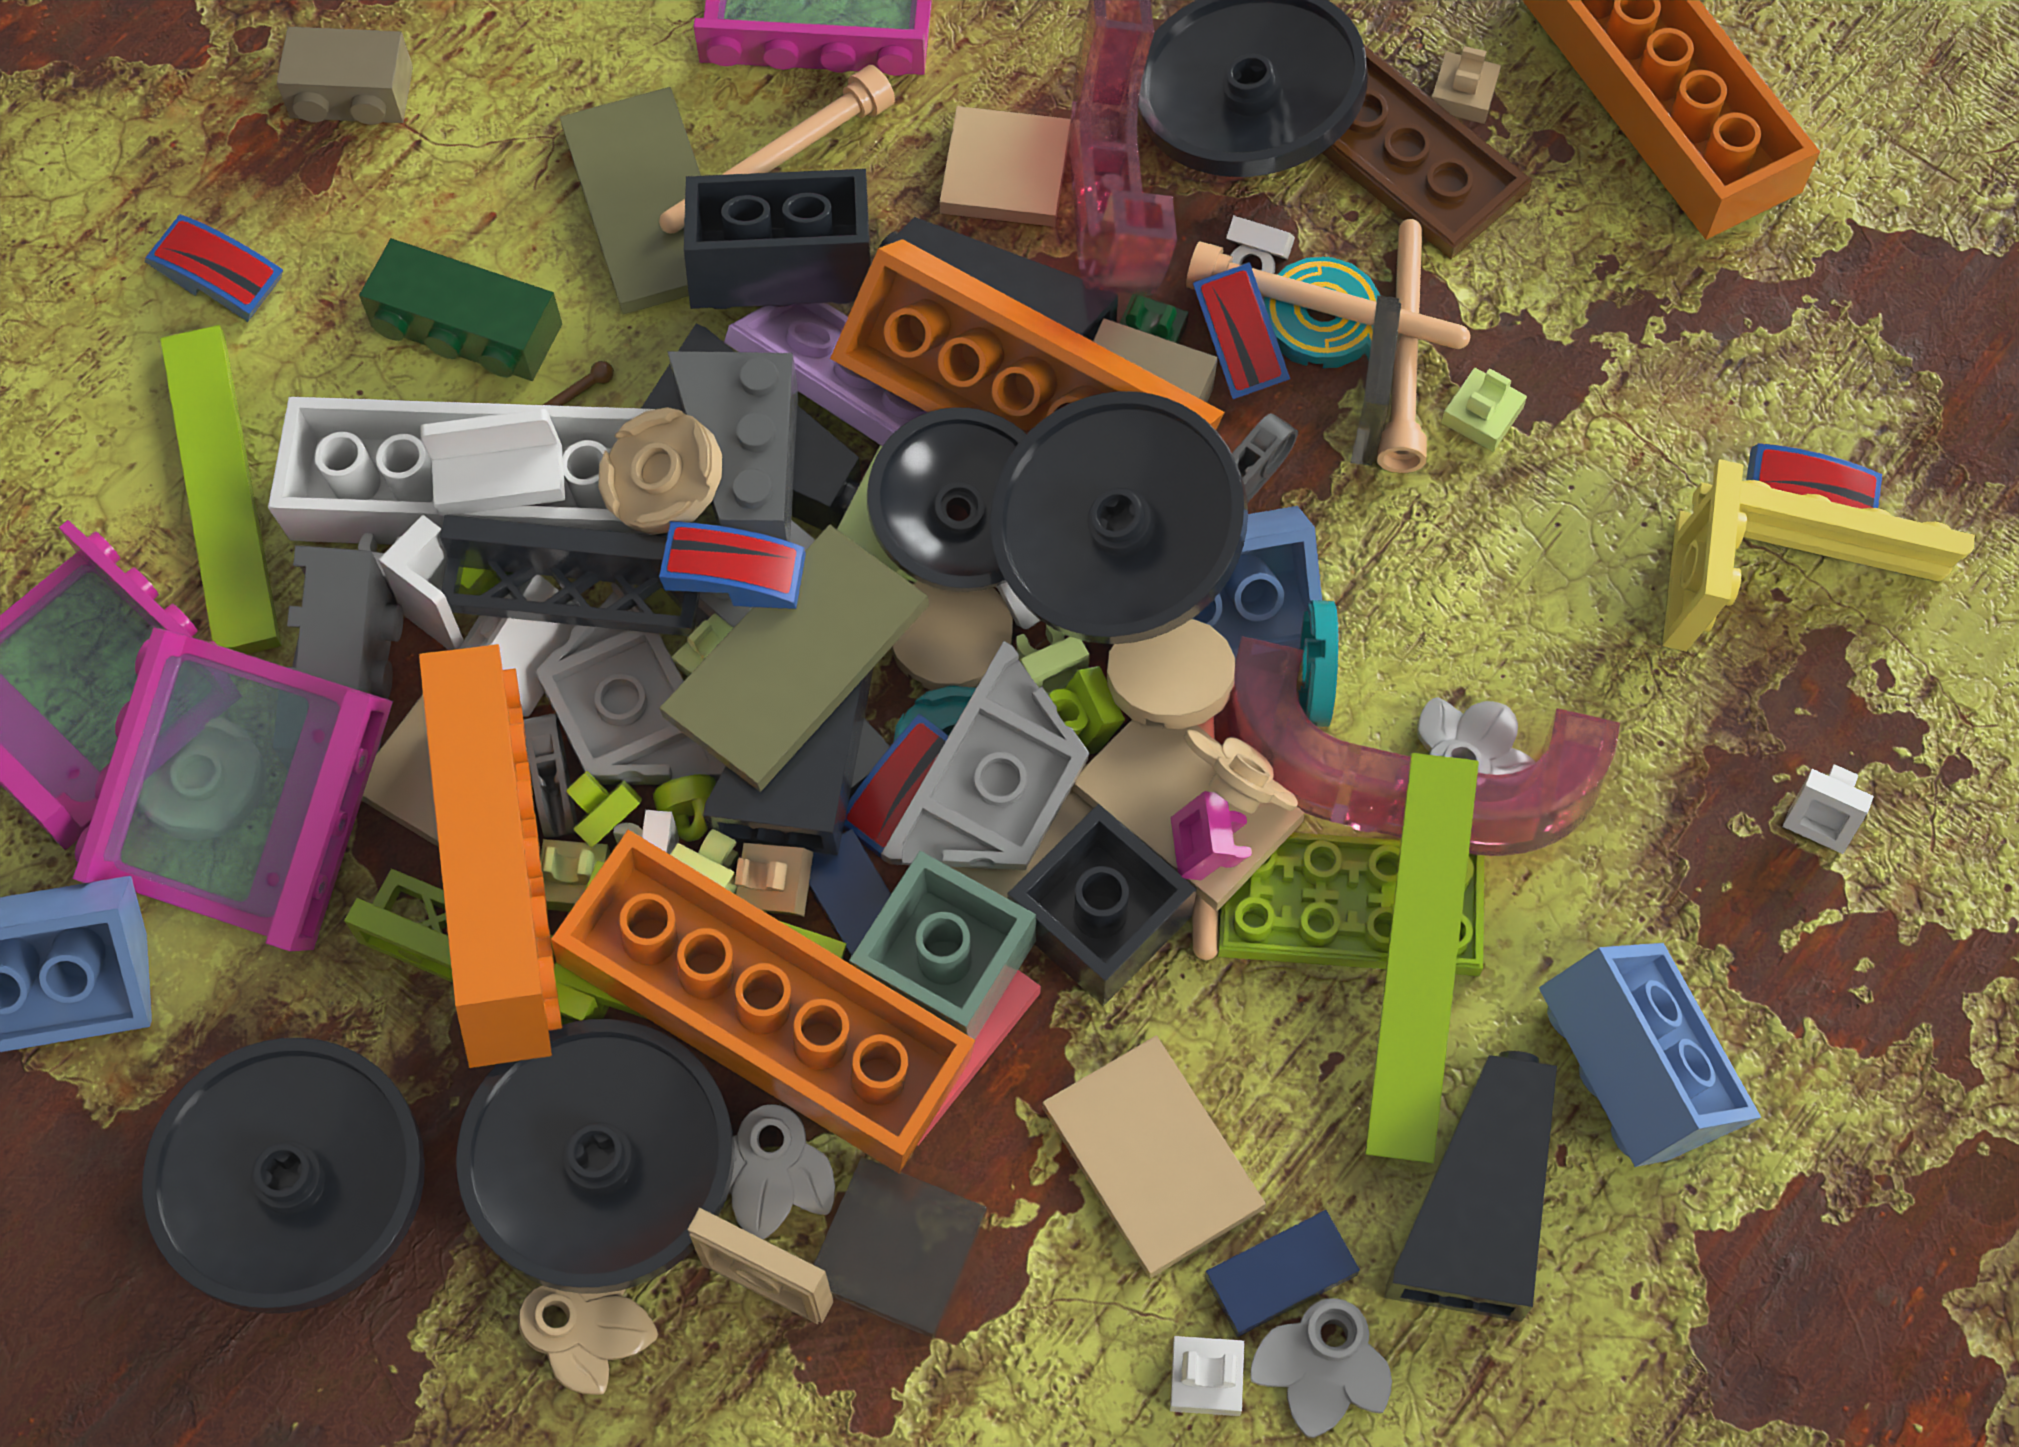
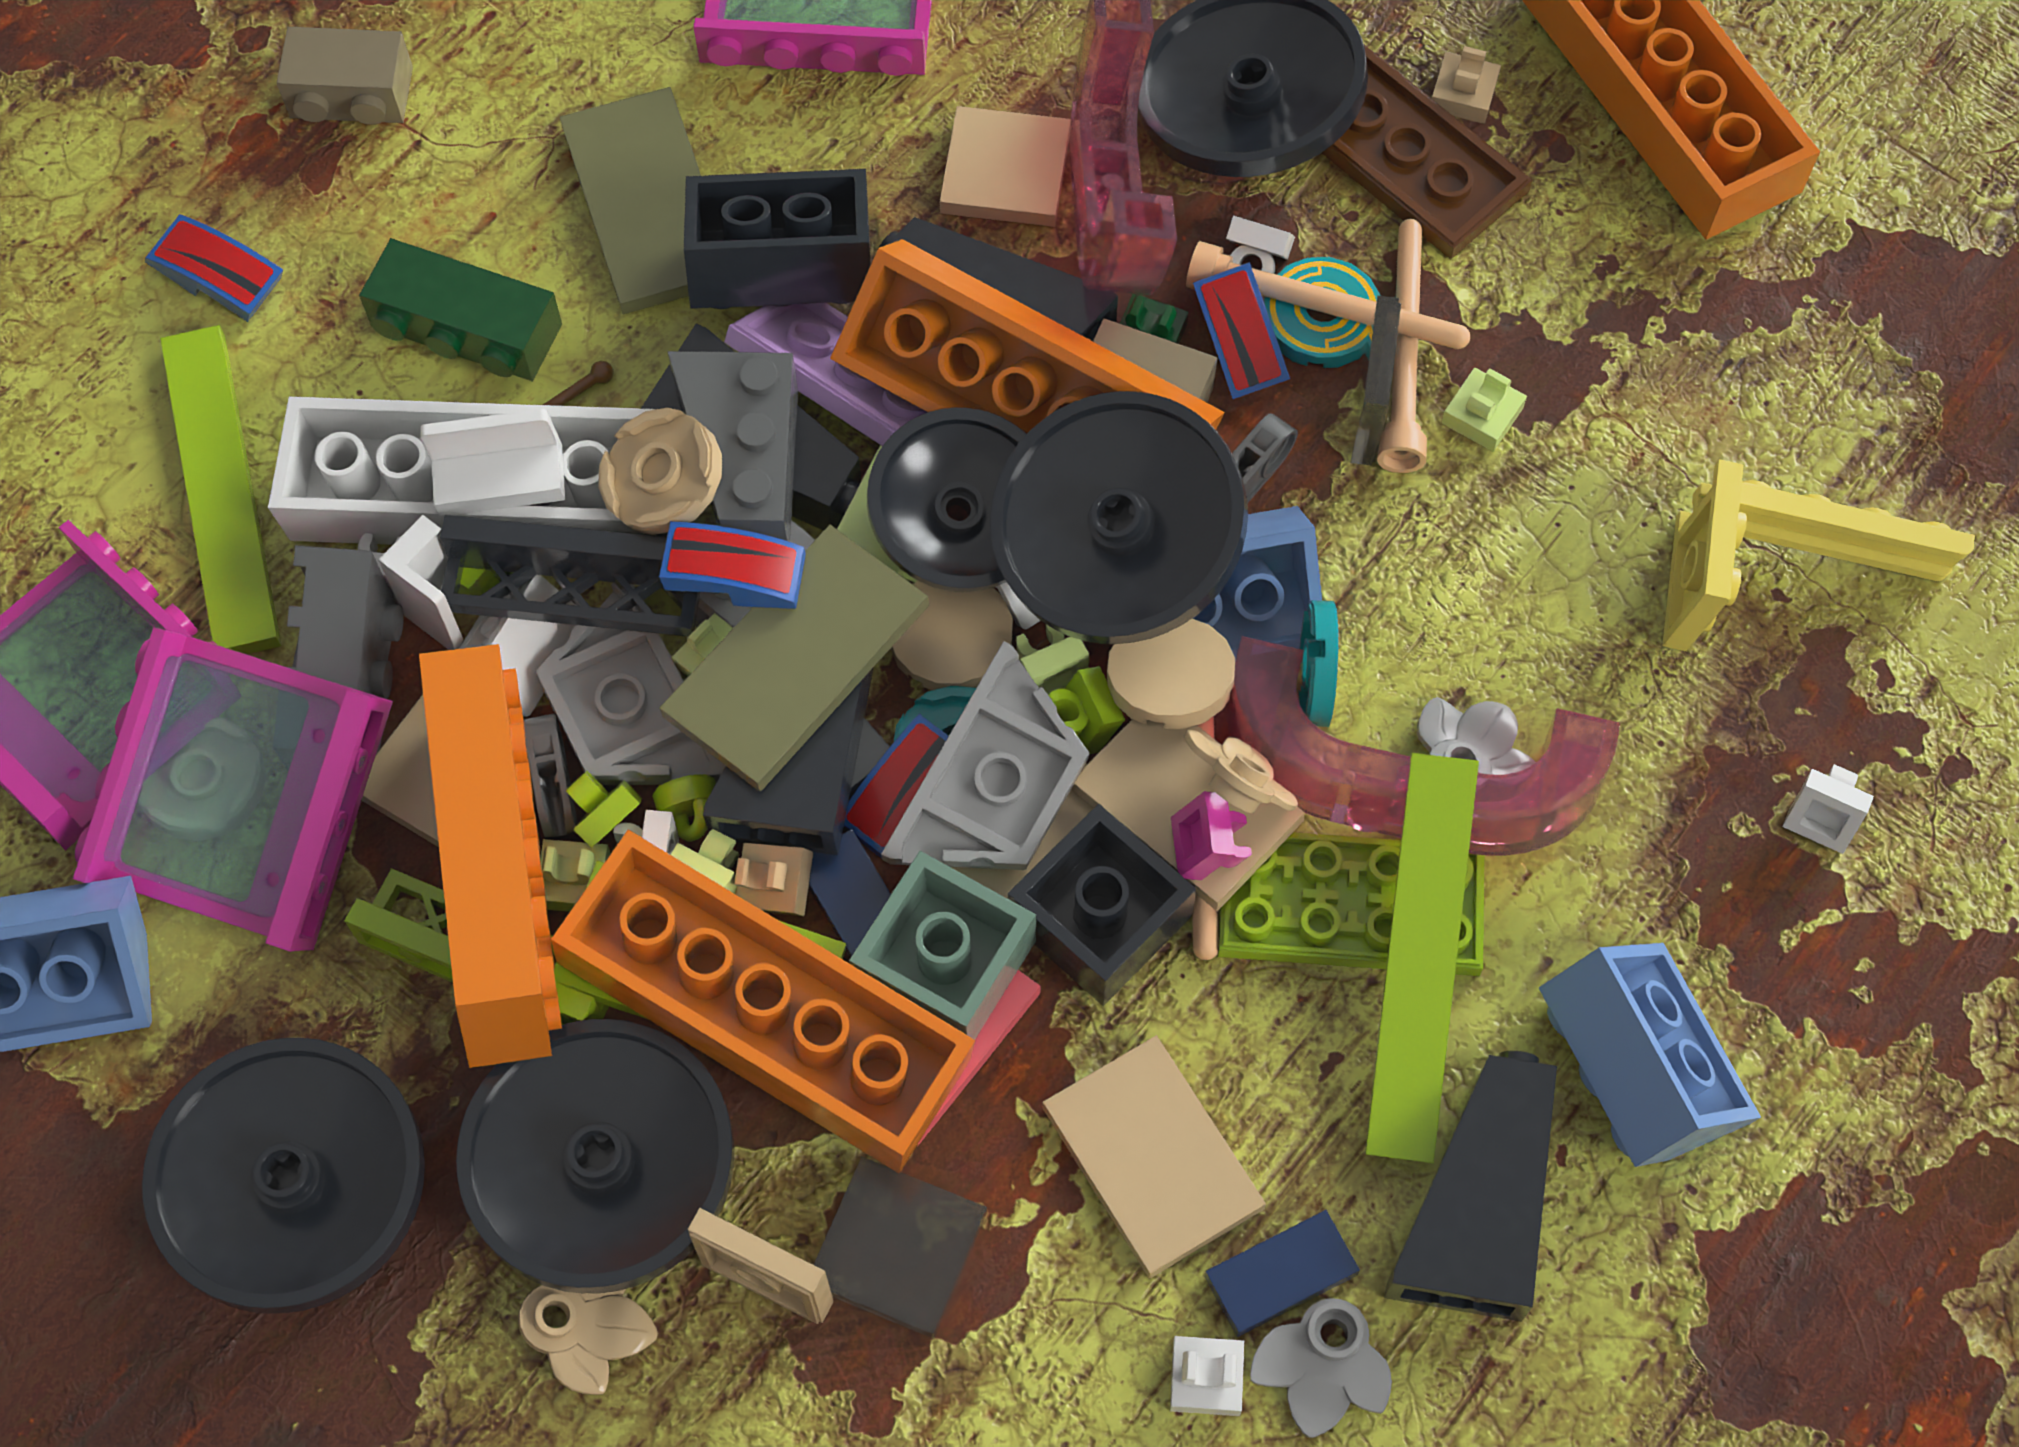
(770, 1182): light grey plate -> none
(865, 95): light nougat piece -> none
(1814, 473): red slope -> none

